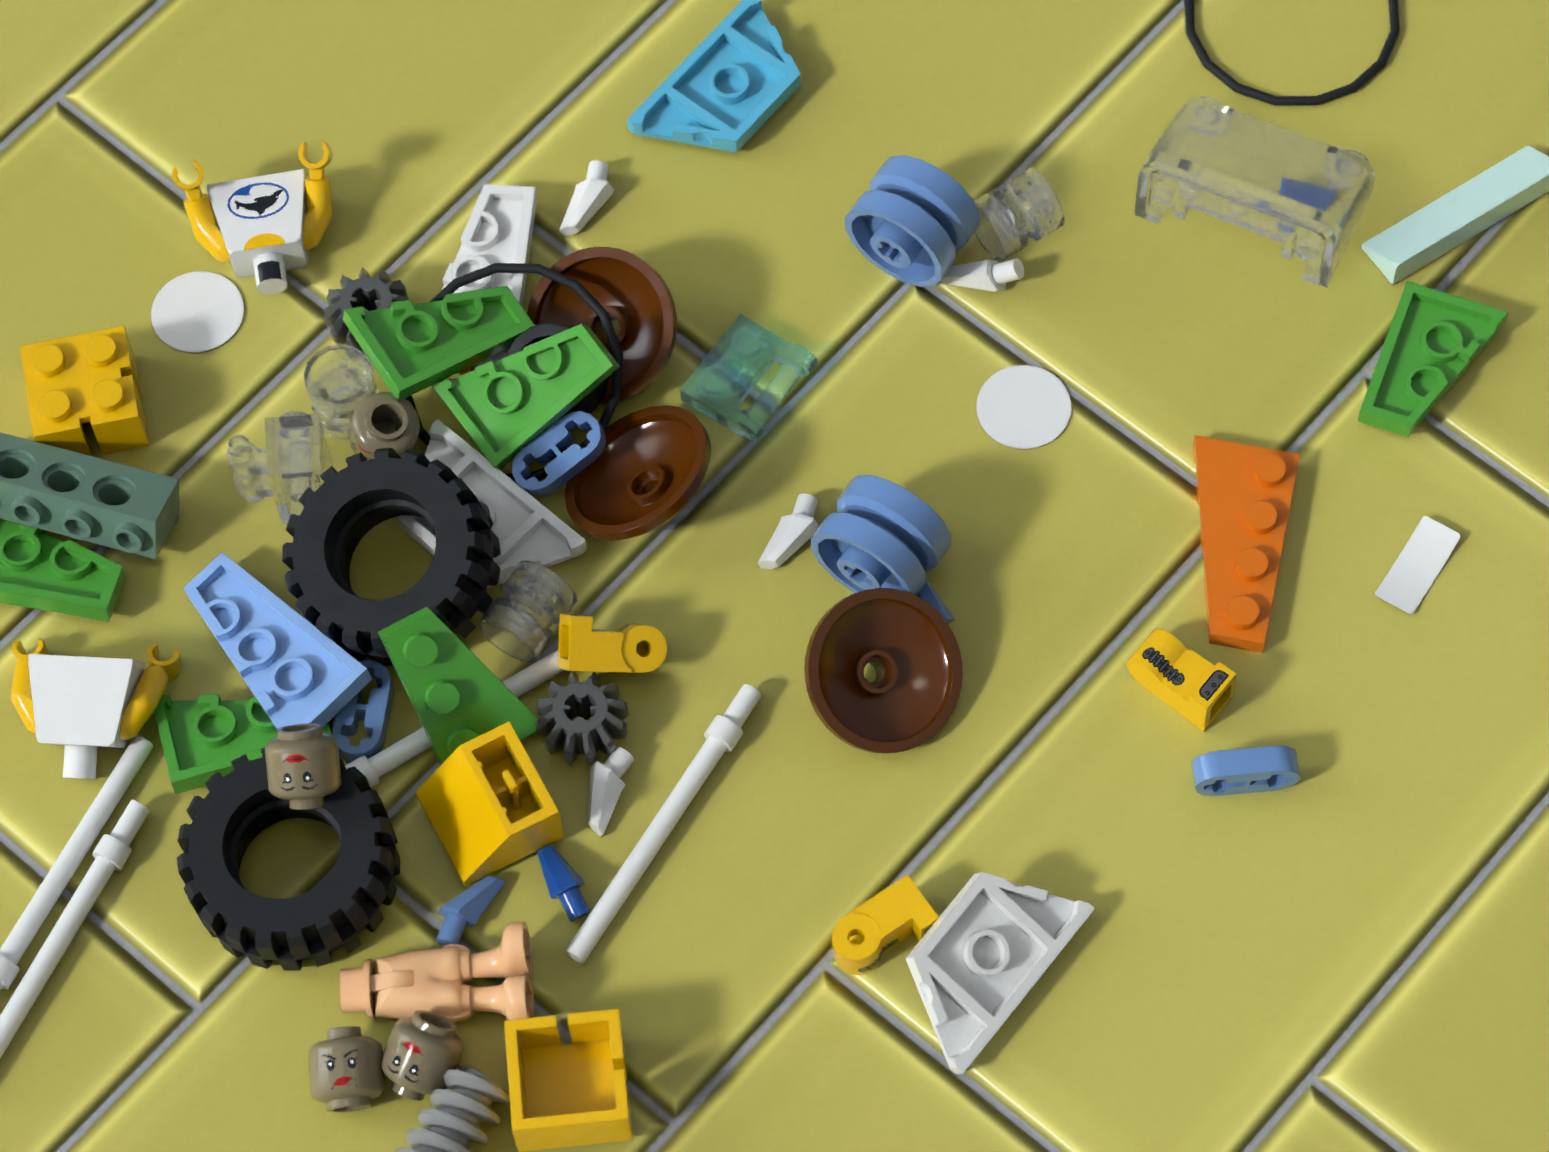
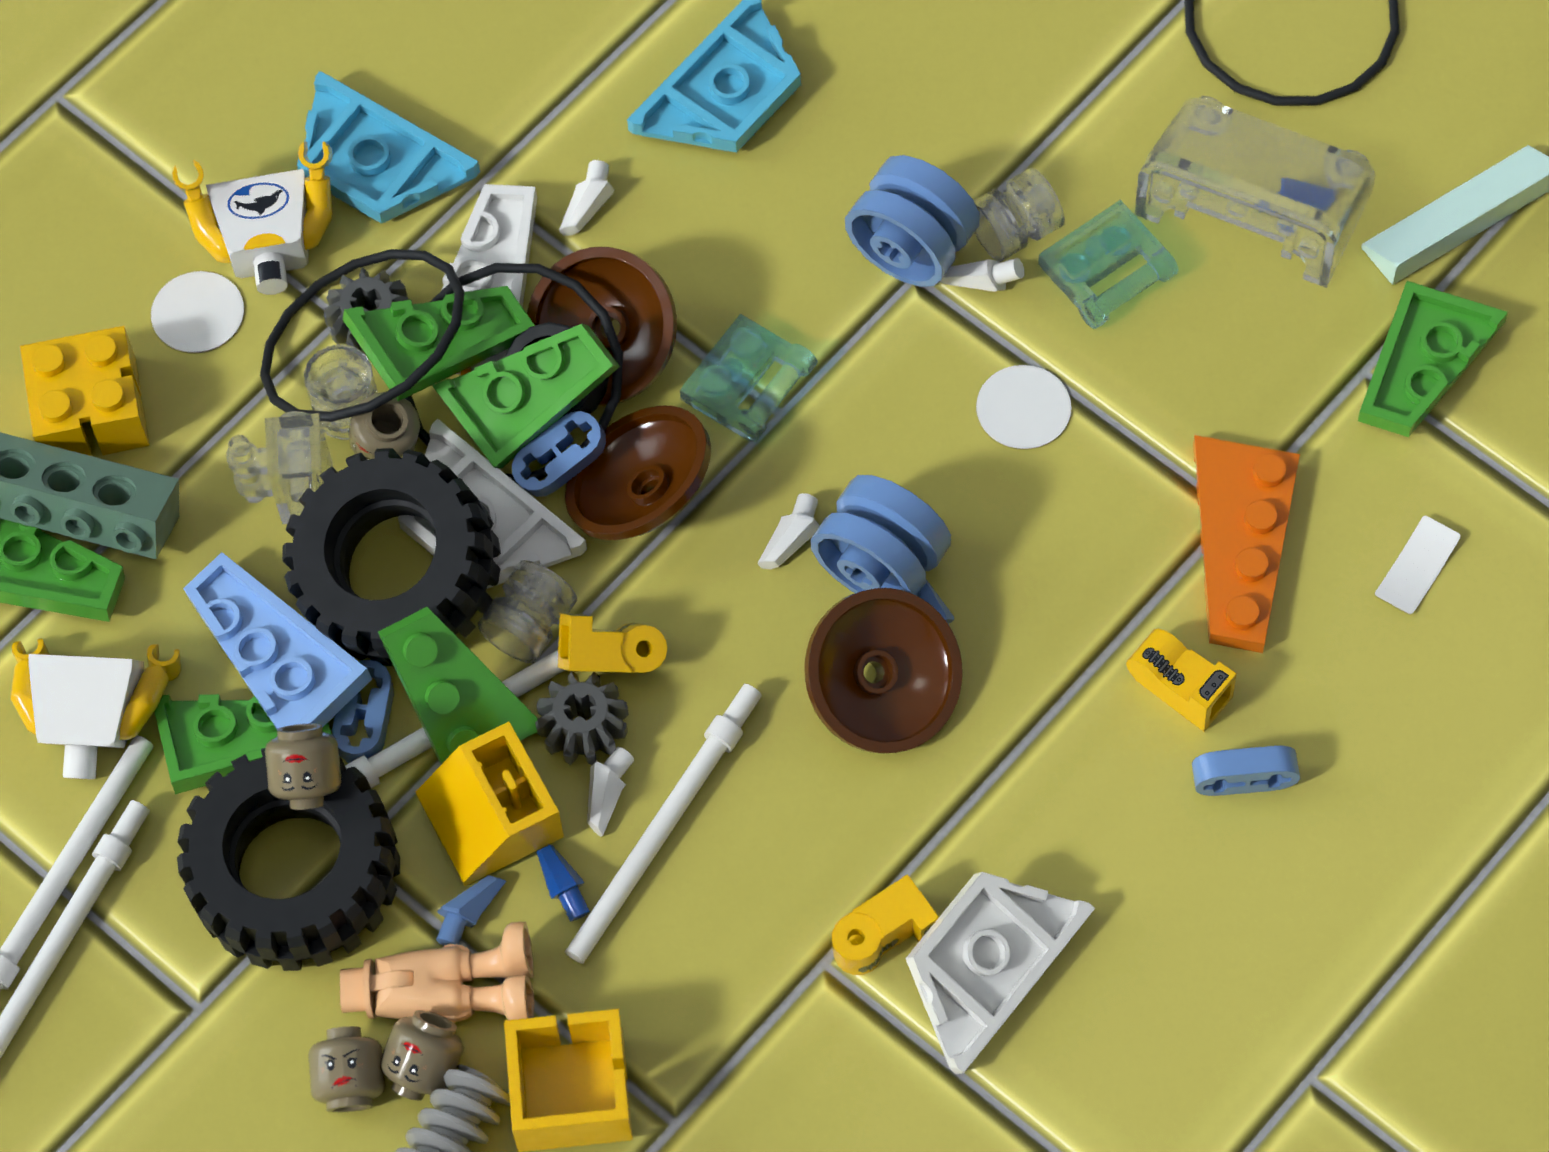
(379, 157): none -> medium azure wing
(401, 388): none -> black piece
(1099, 250): none -> clear light blue plate

